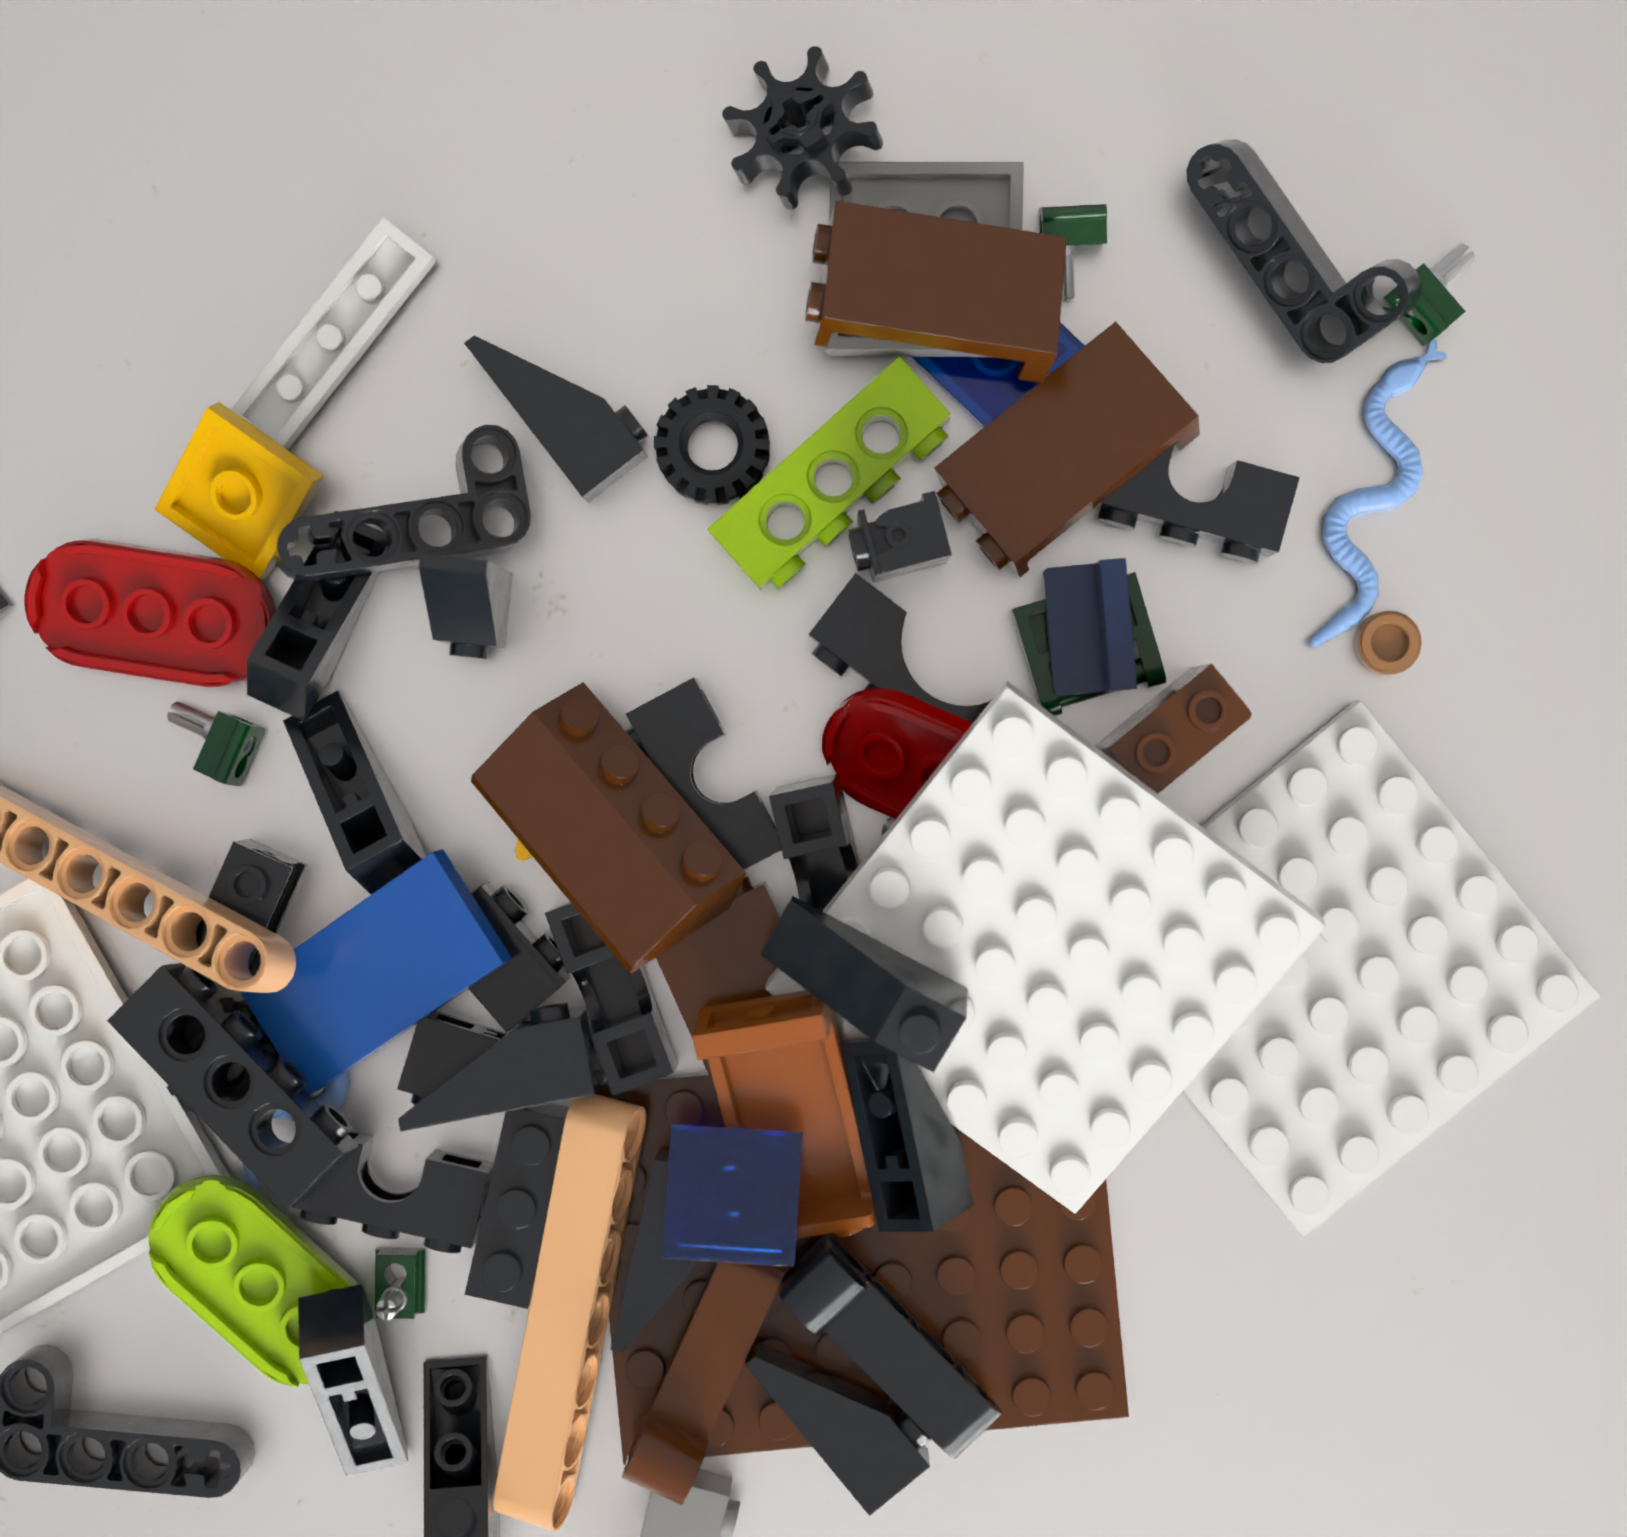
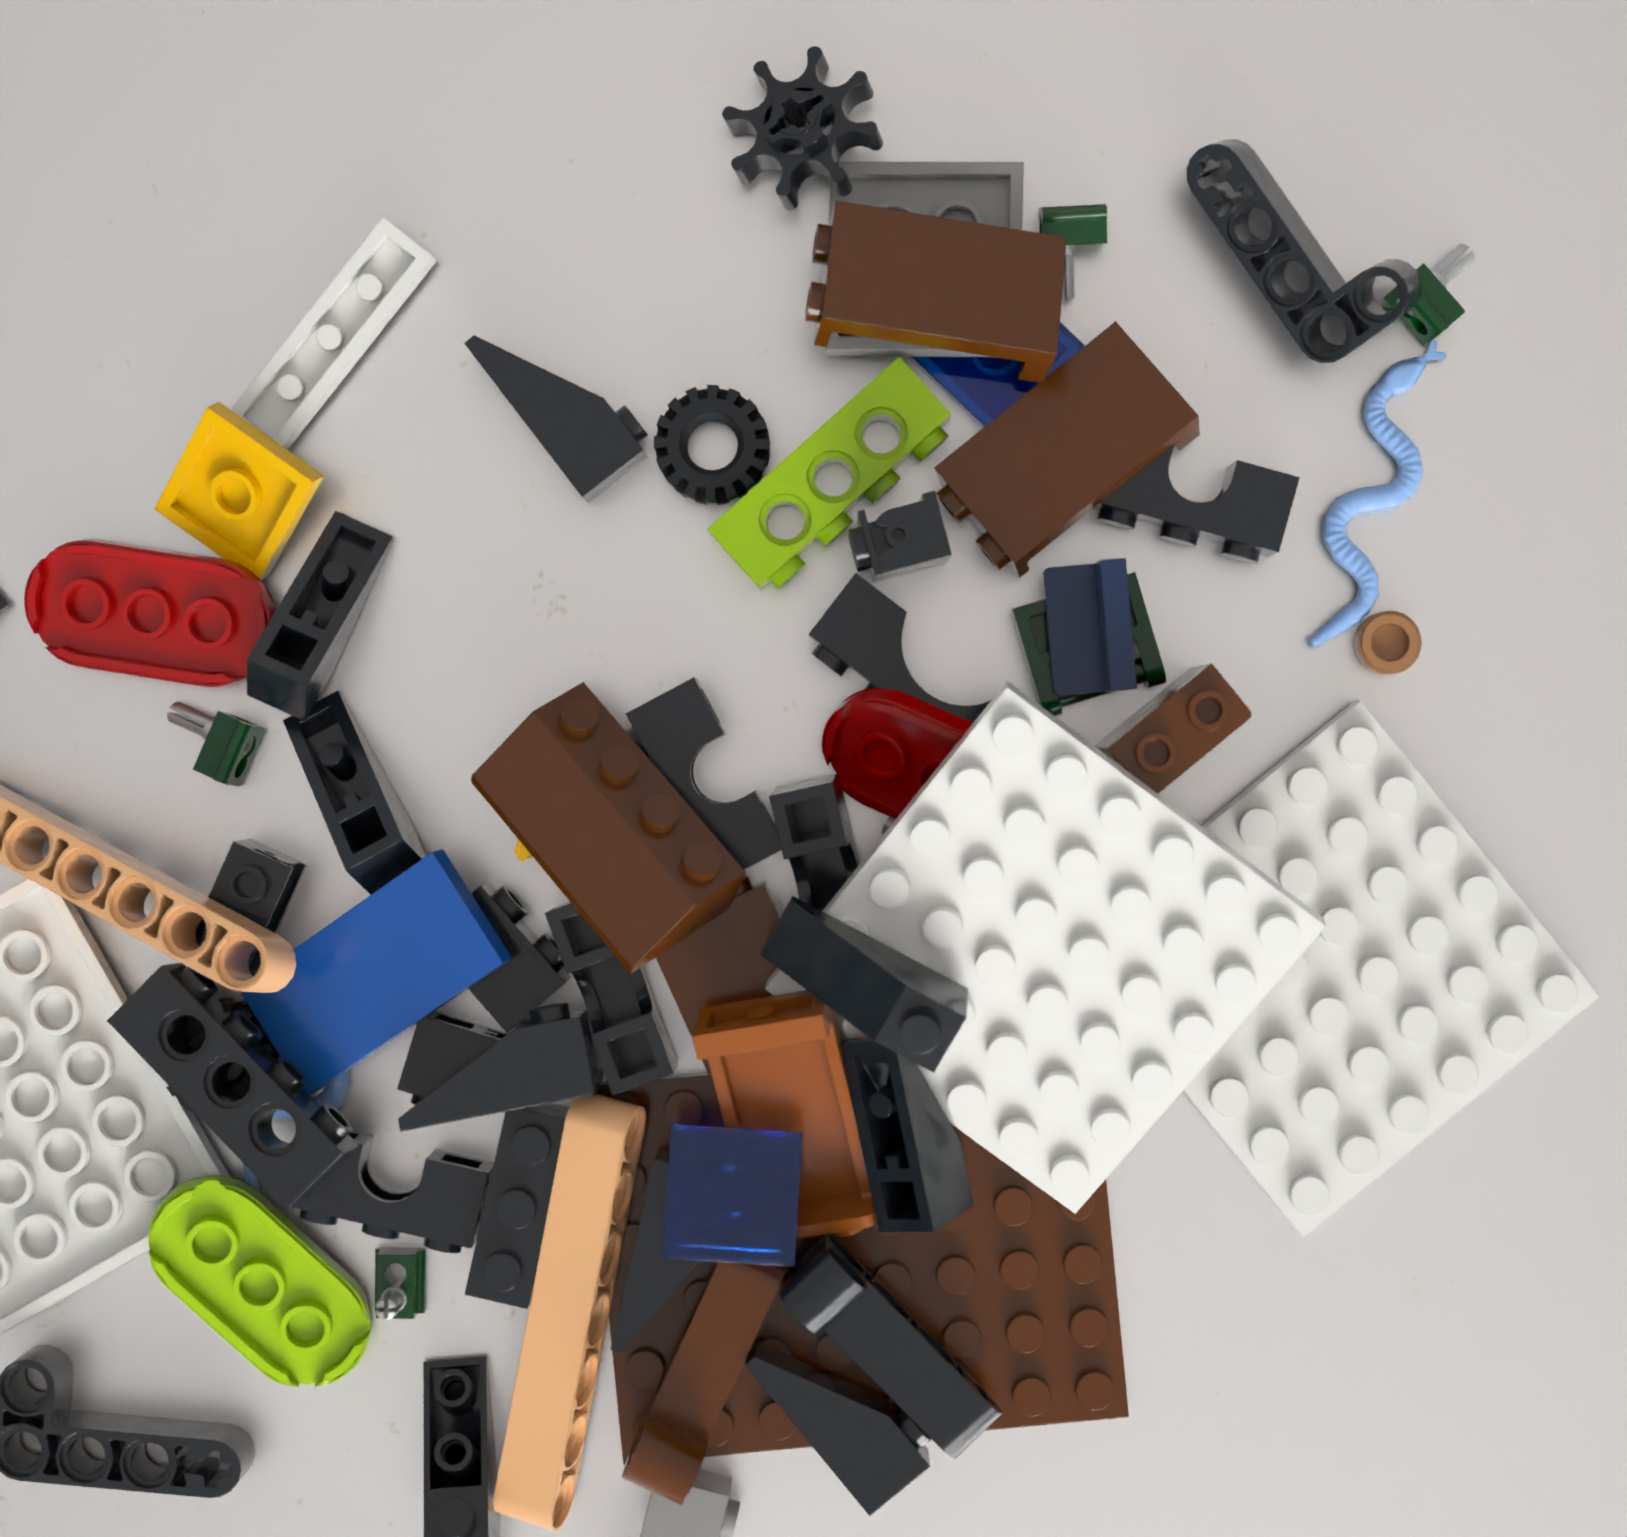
(350, 1379): black slope -> none
(401, 520): black beam -> none
(466, 603): black slope -> none

